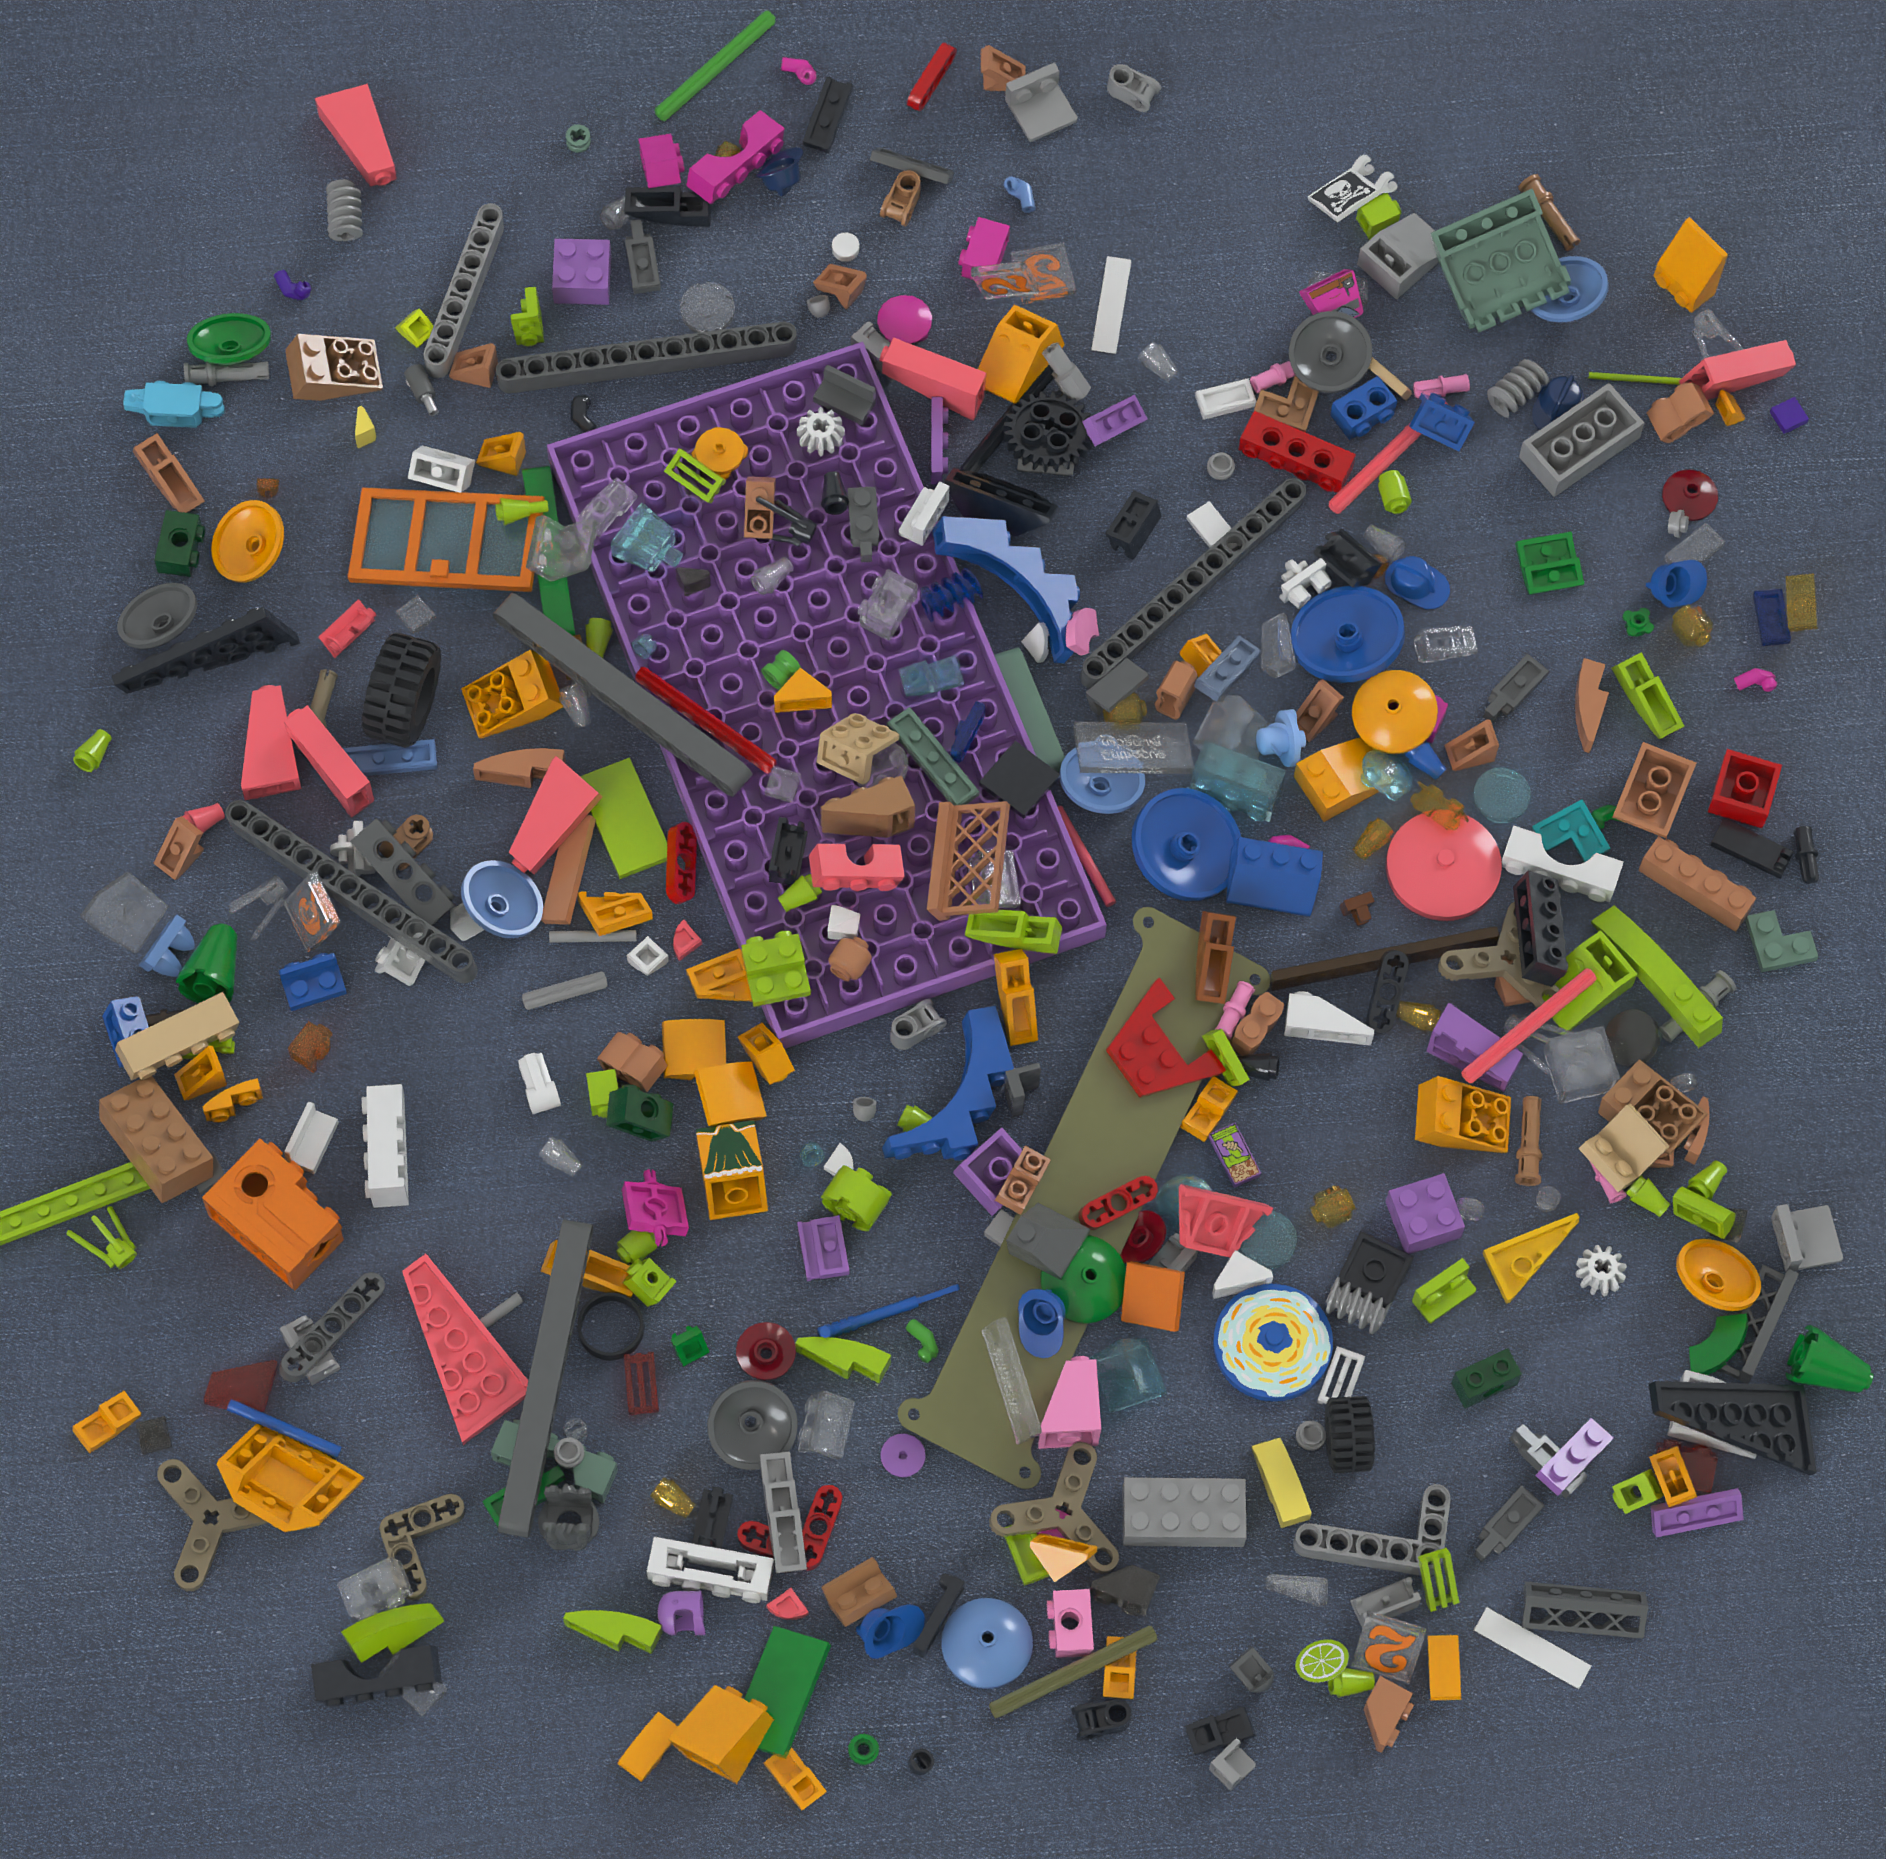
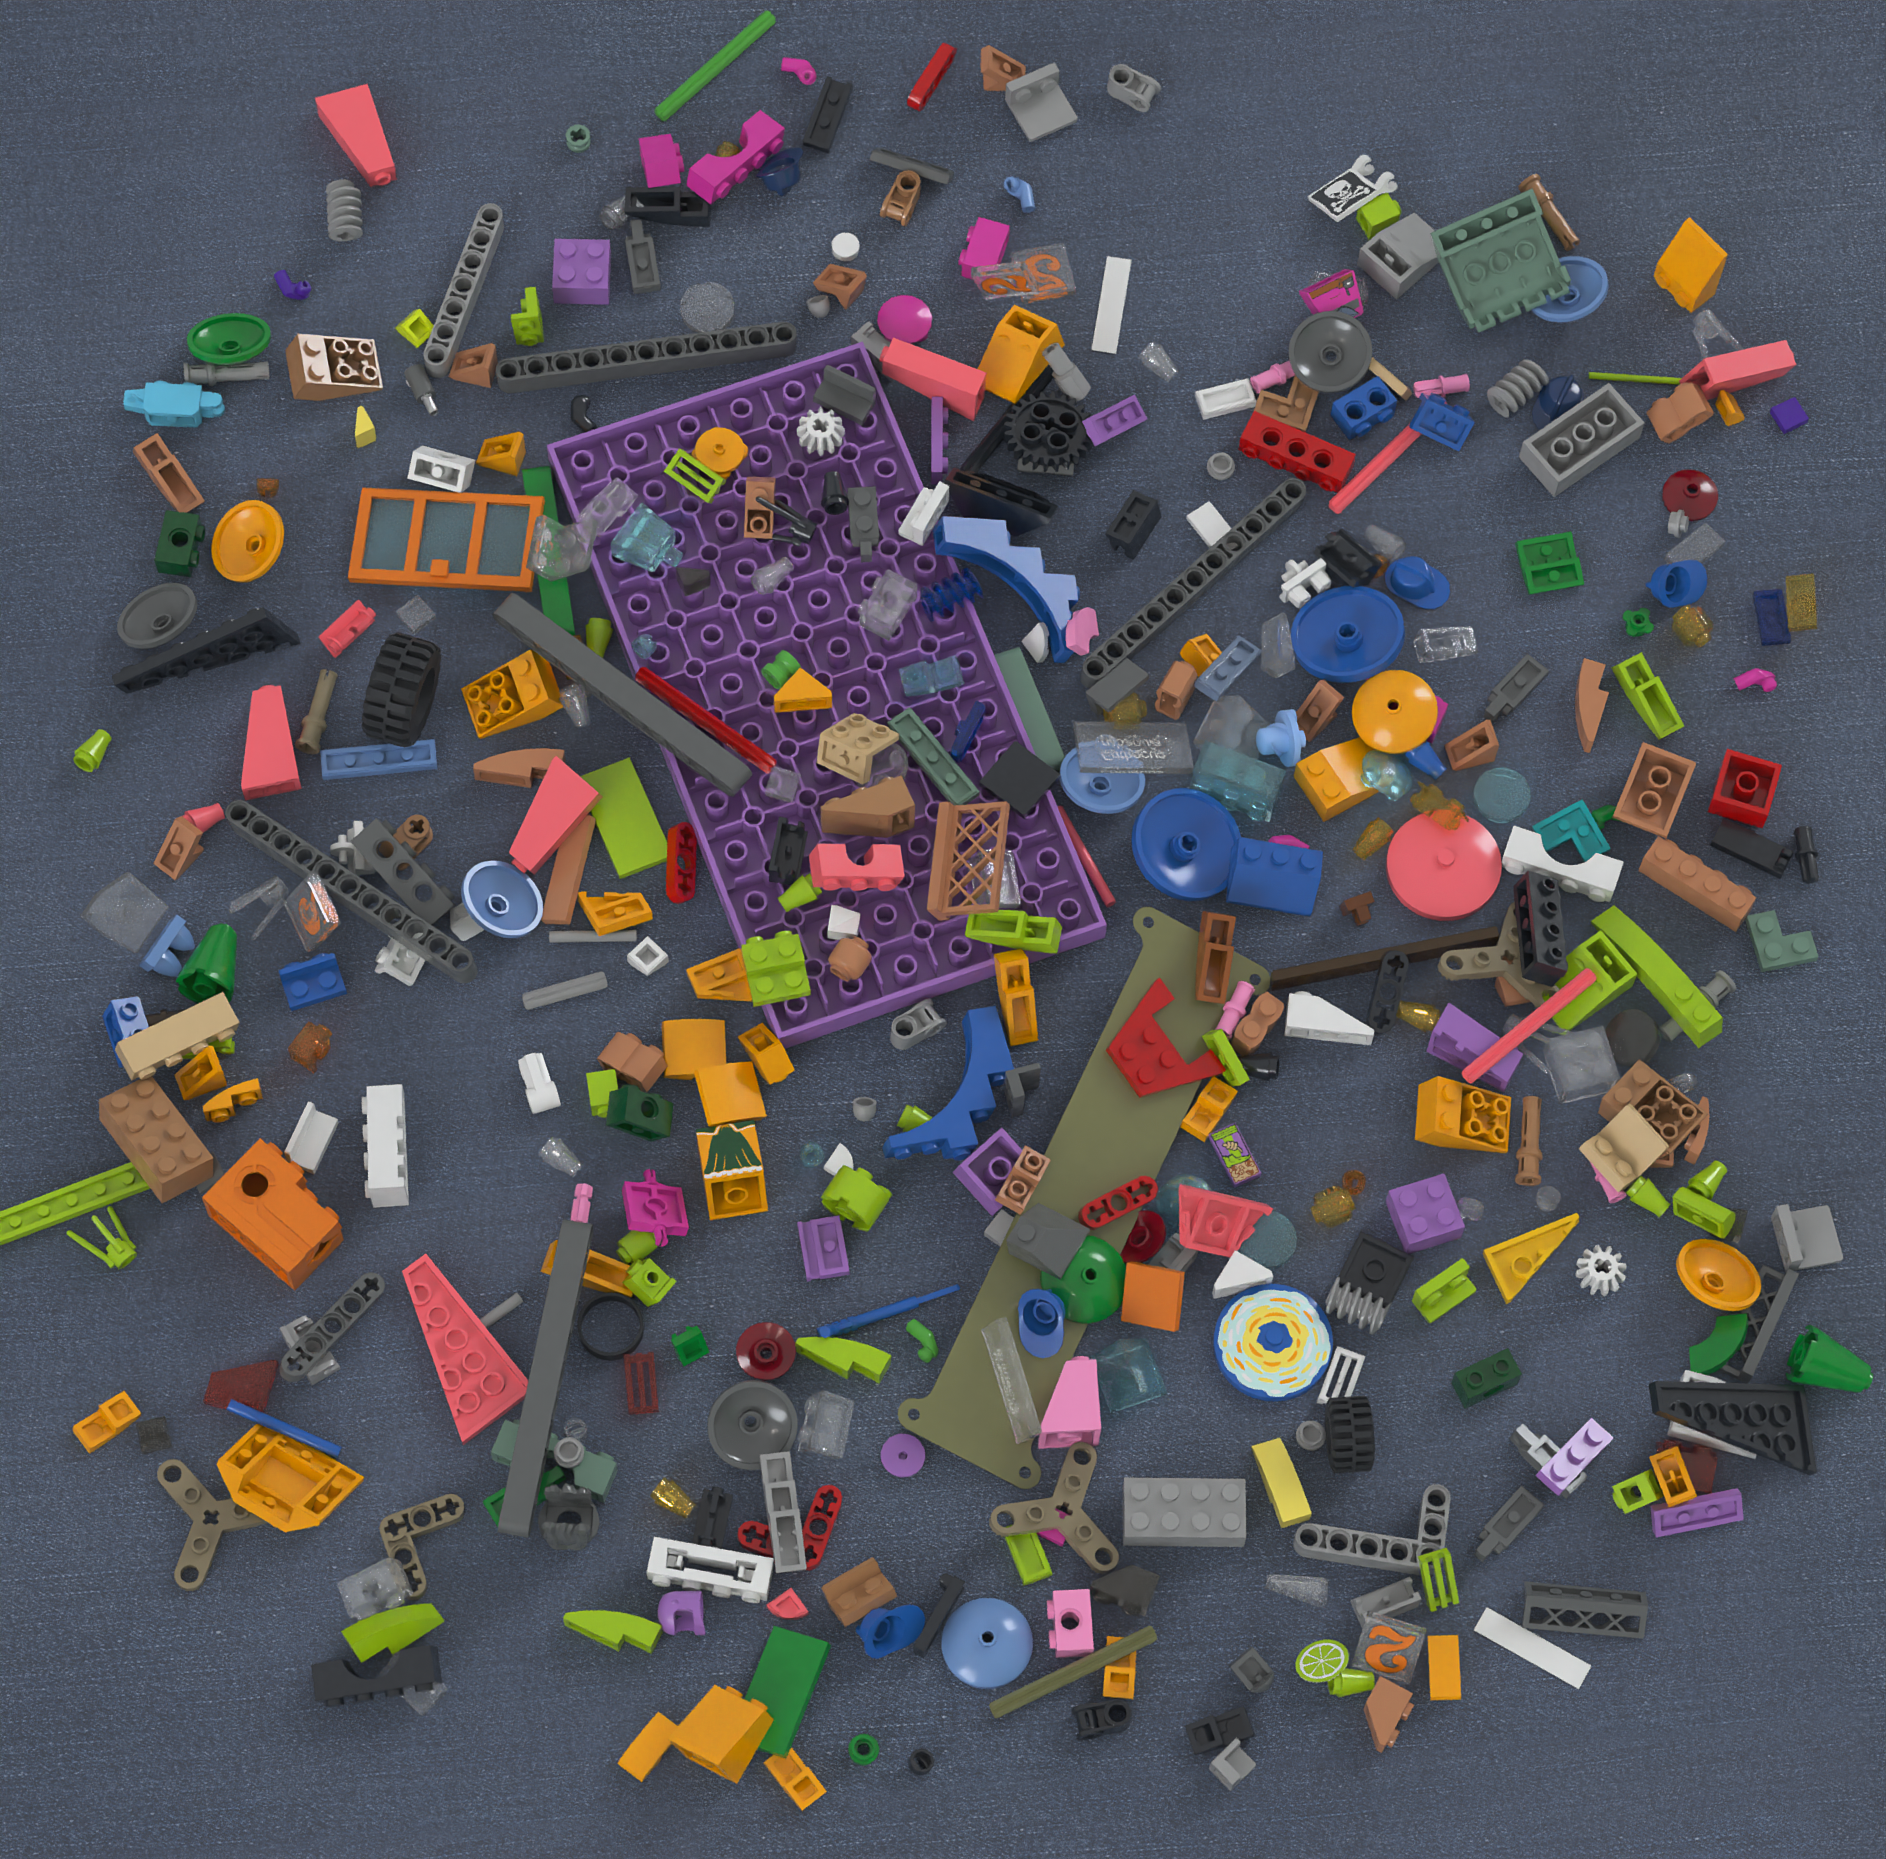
(330, 760): coral slope -> none
(514, 510): lime cone -> none
(581, 1205): none -> bright pink axle
(685, 940): coral tile -> none
(1060, 1554): light orange slope -> none
(1347, 1181): none -> clear orange hinge
(1394, 492): lime brick -> none

